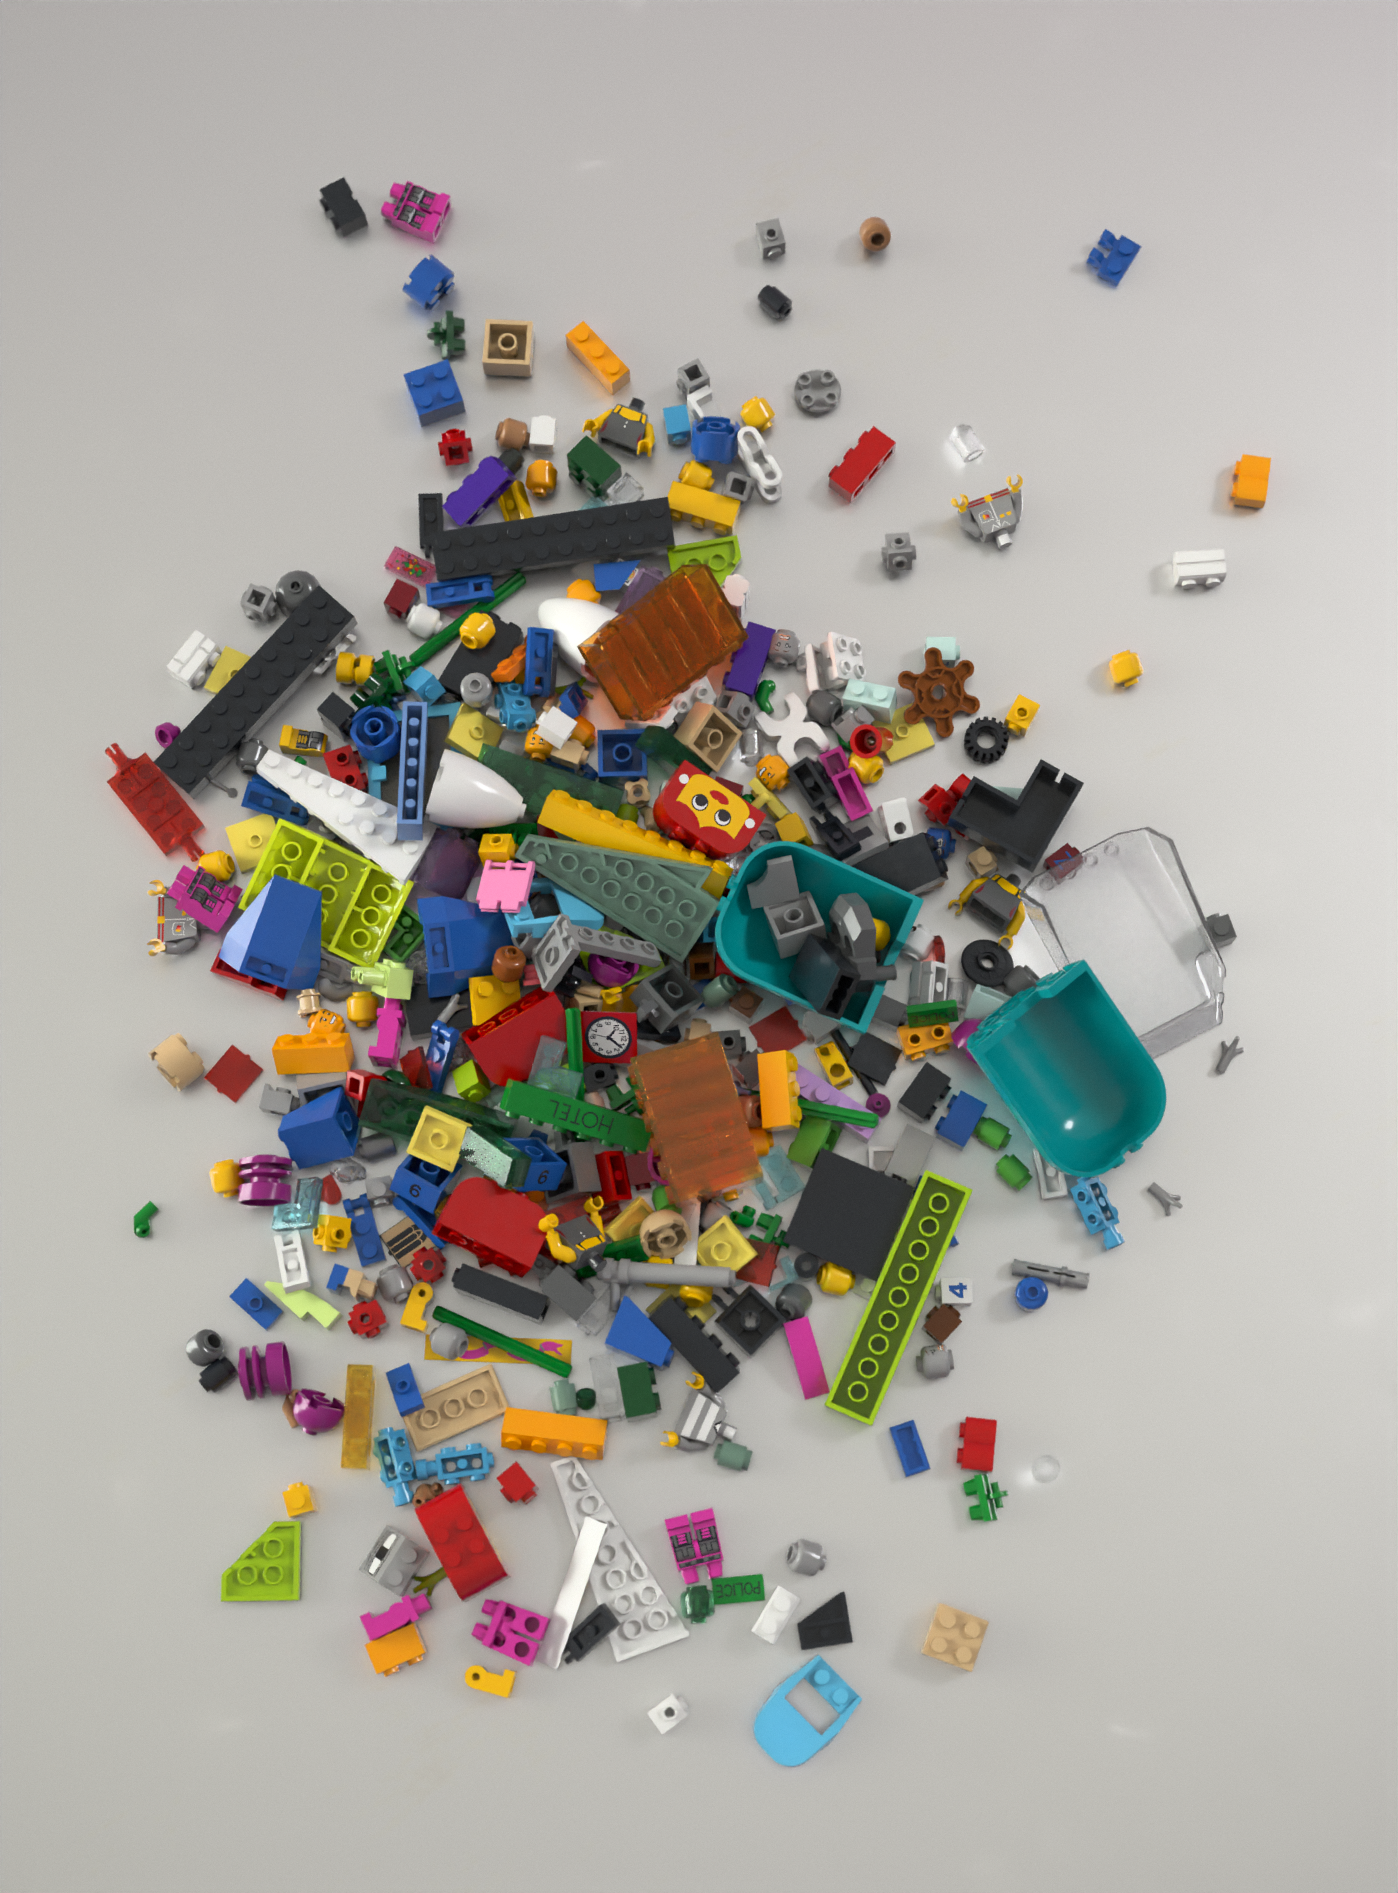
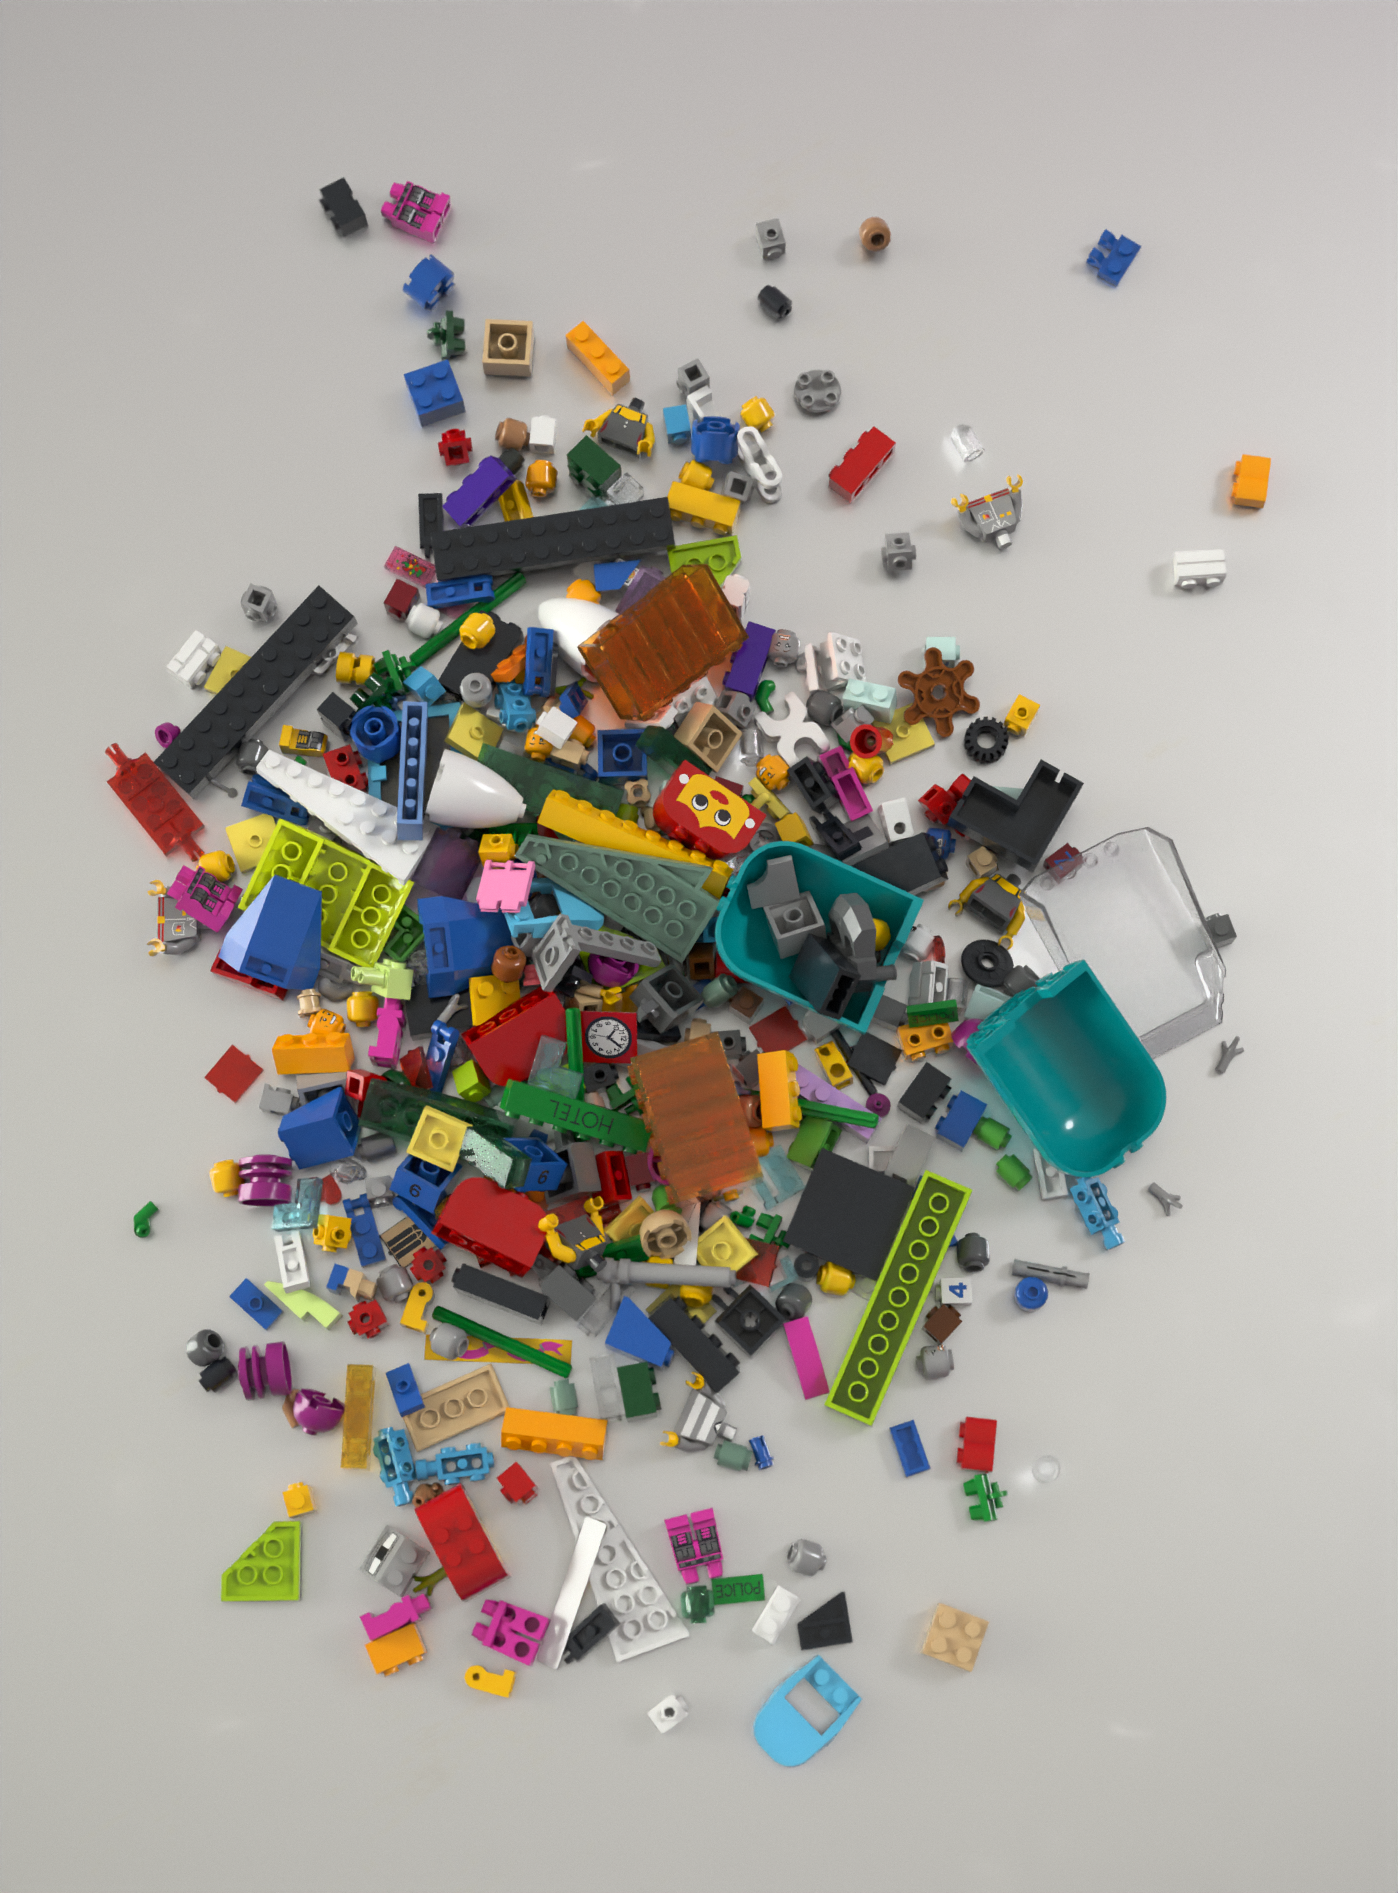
(177, 1062): tan brick -> none
(293, 590): dark grey cylinder -> none
(586, 1398): clear green hinge -> none
(761, 1452): none -> blue pin
(973, 1252): none -> dark grey head
(1126, 668): yellow head -> none

